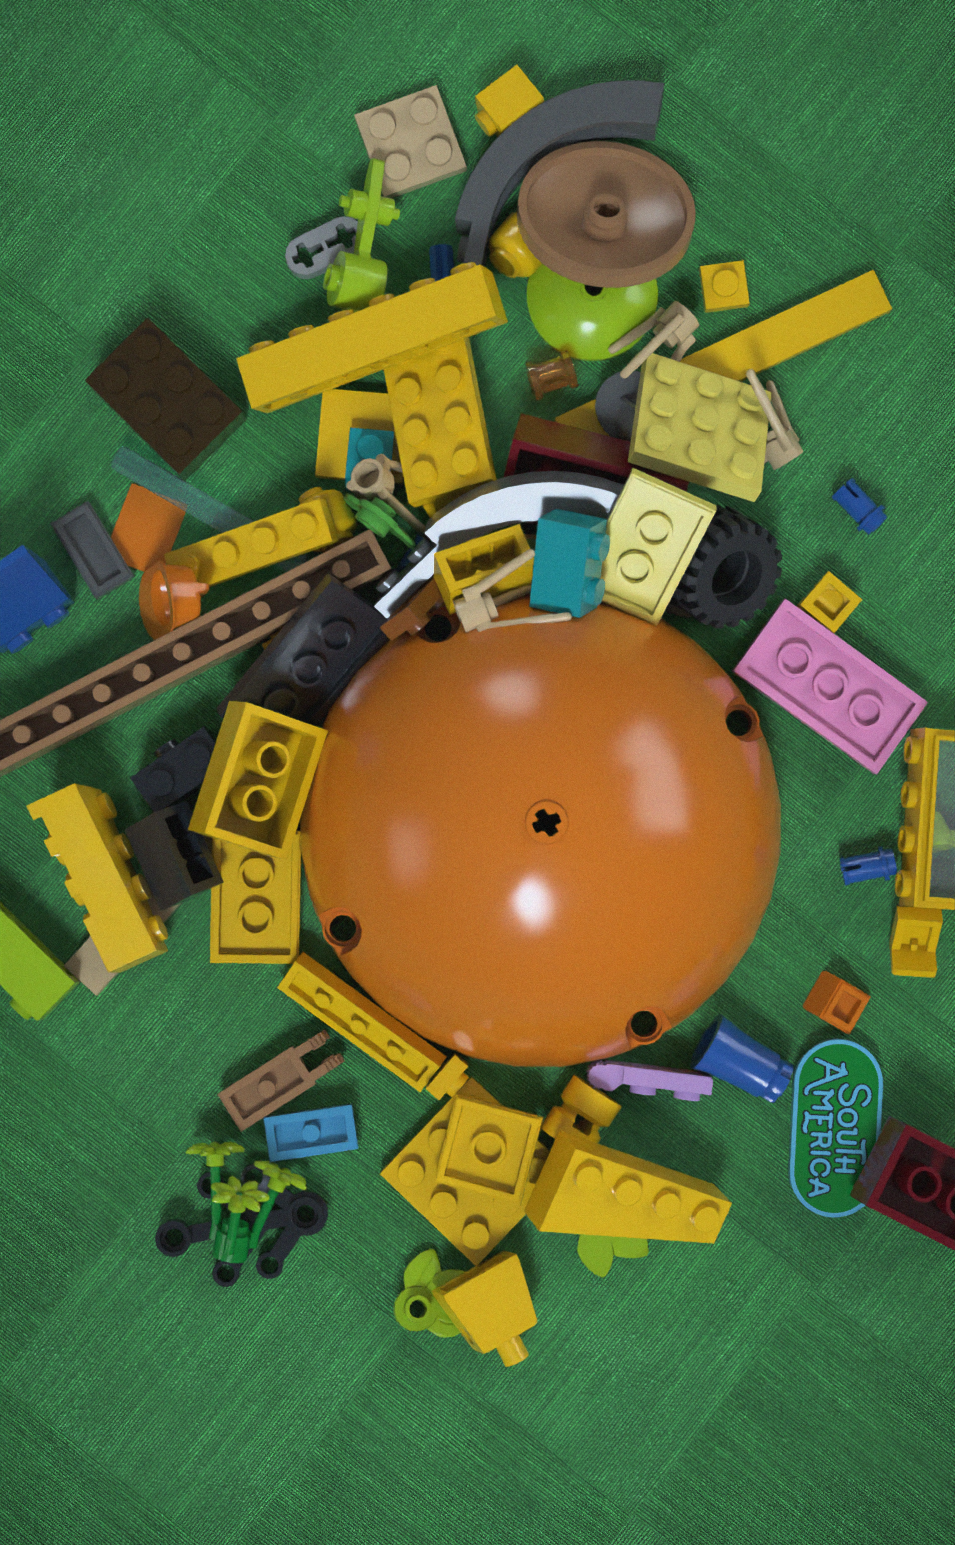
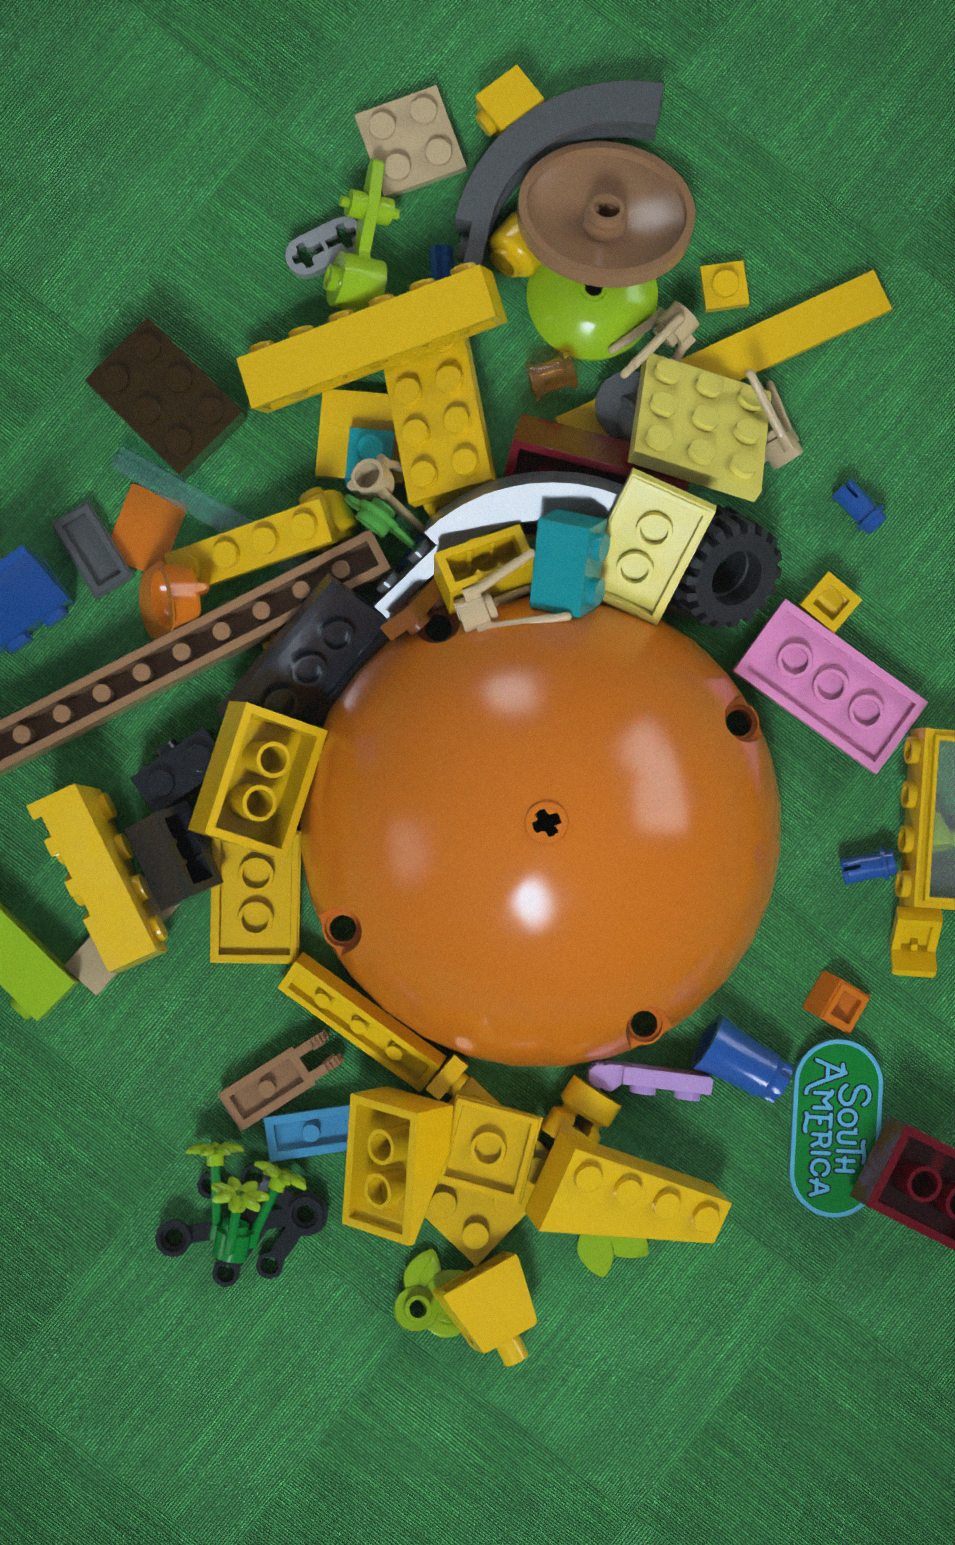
(393, 1160): none -> yellow slope

